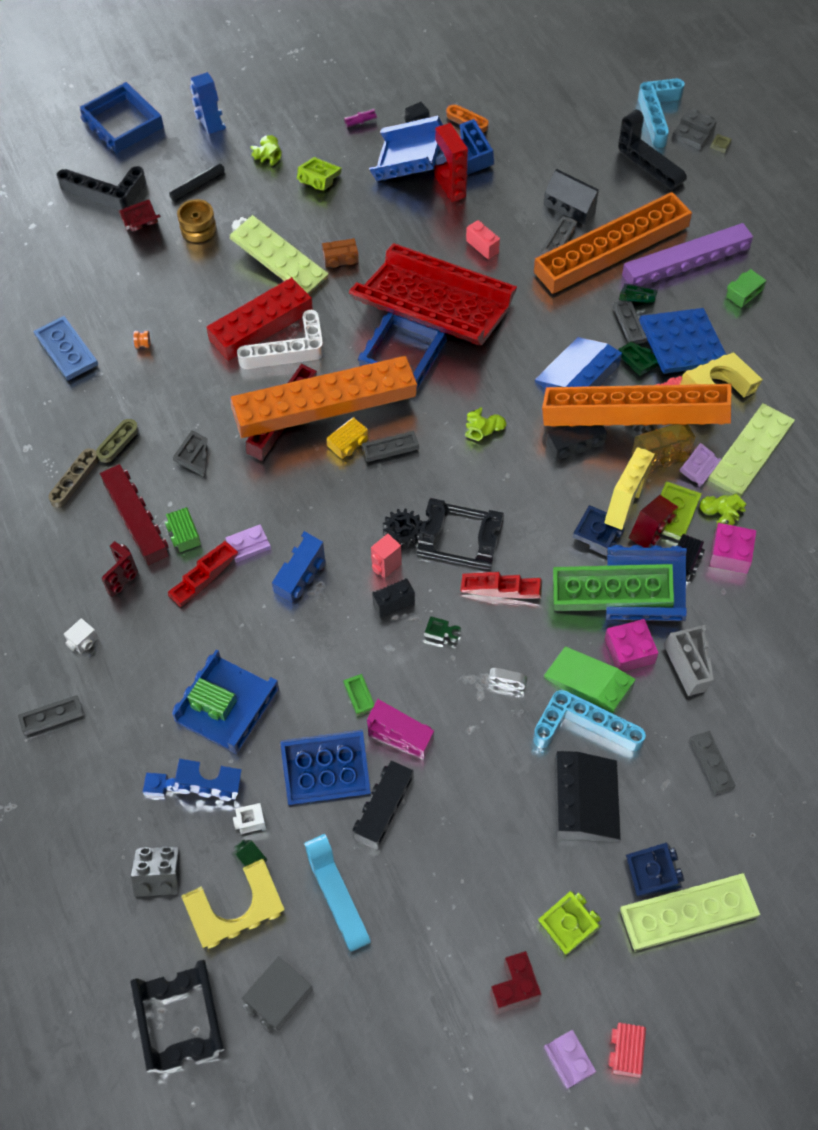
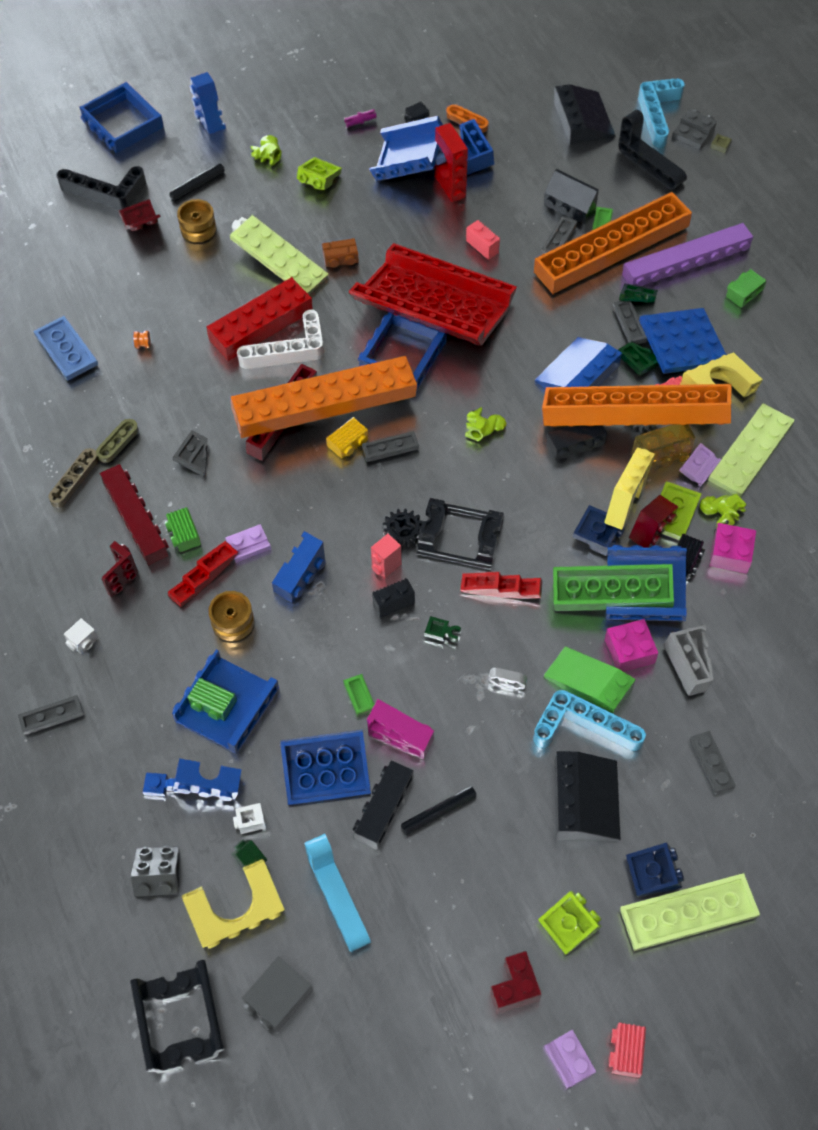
(231, 615): none -> pearl gold wheel
(438, 810): none -> black axle
(582, 114): none -> black slope
(602, 217): none -> bright green tile

